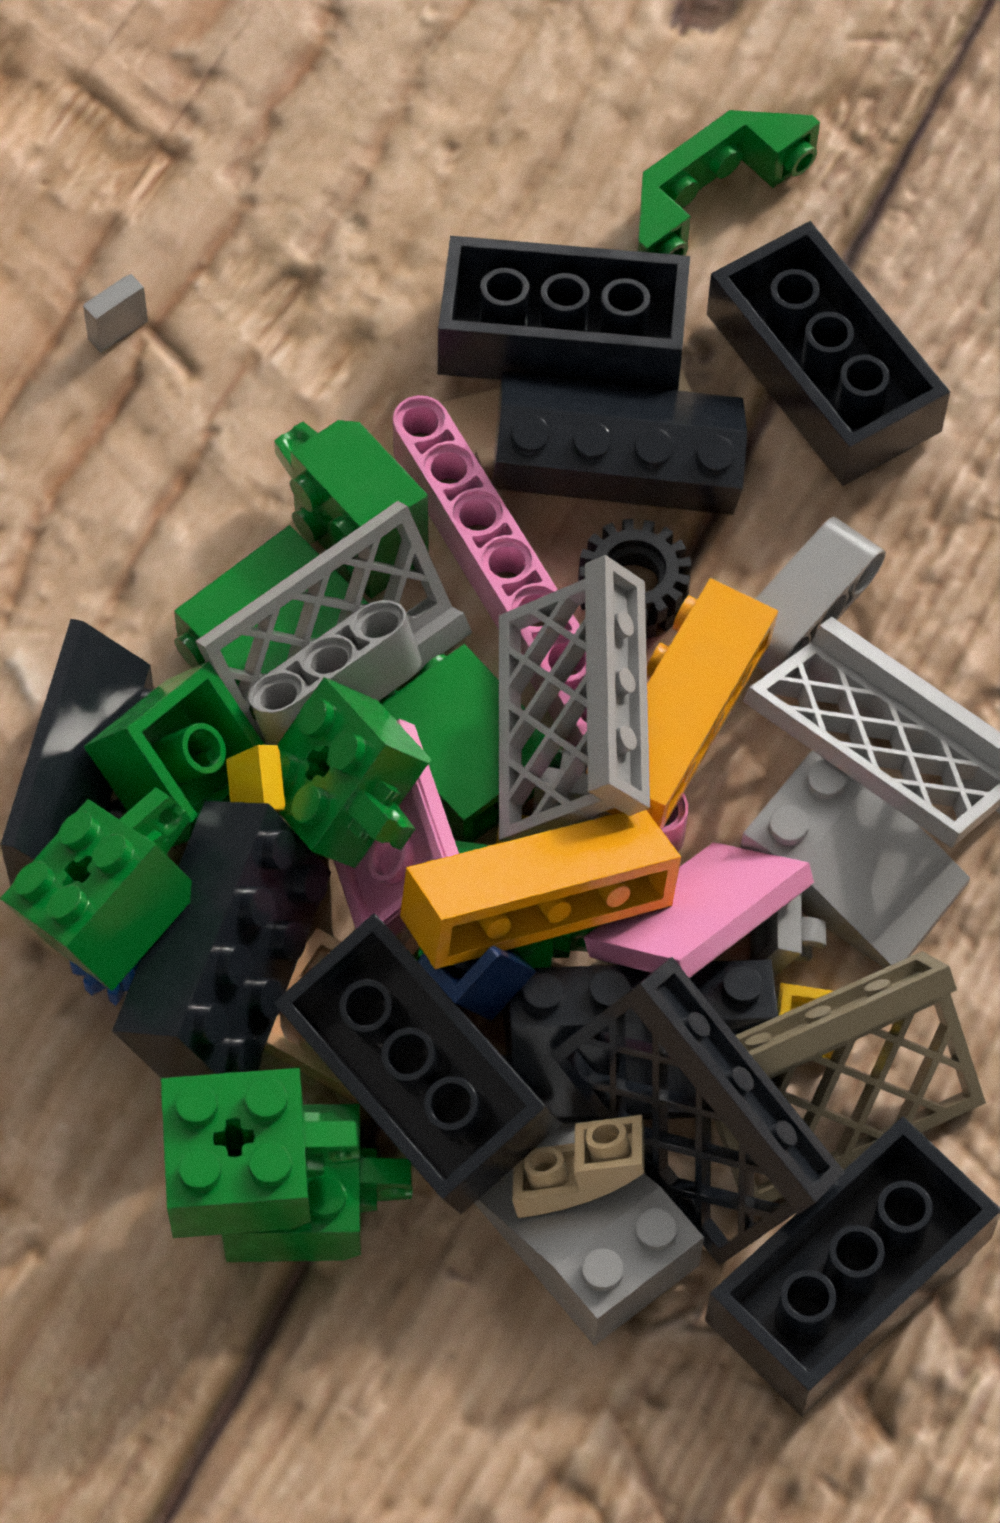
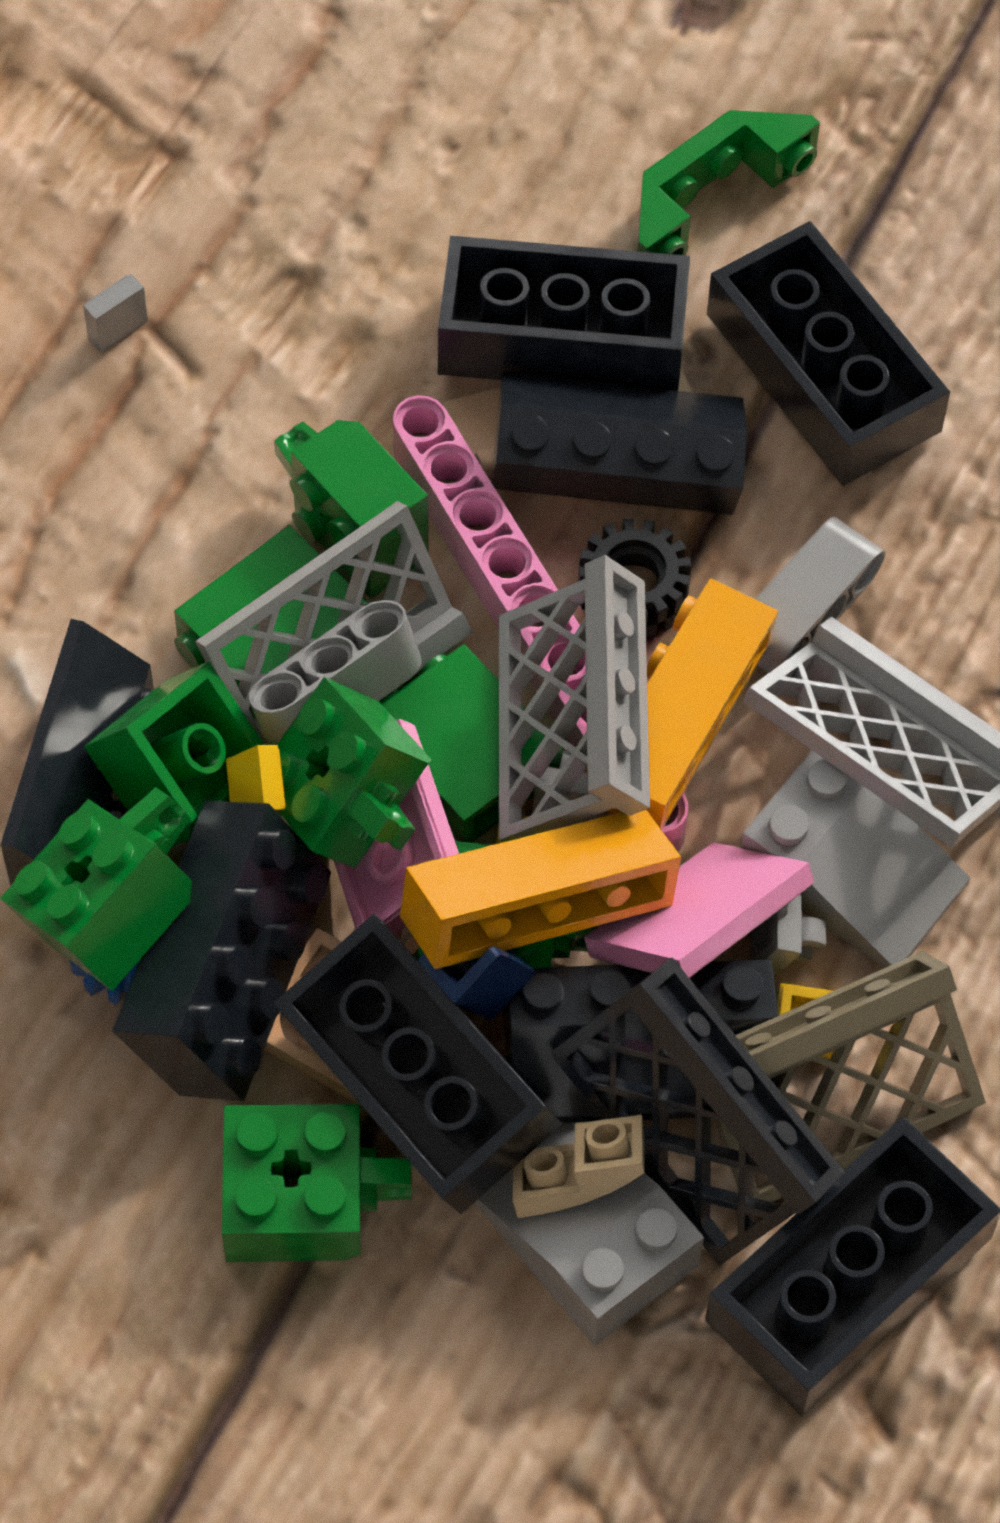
(279, 1147): green hinge -> none

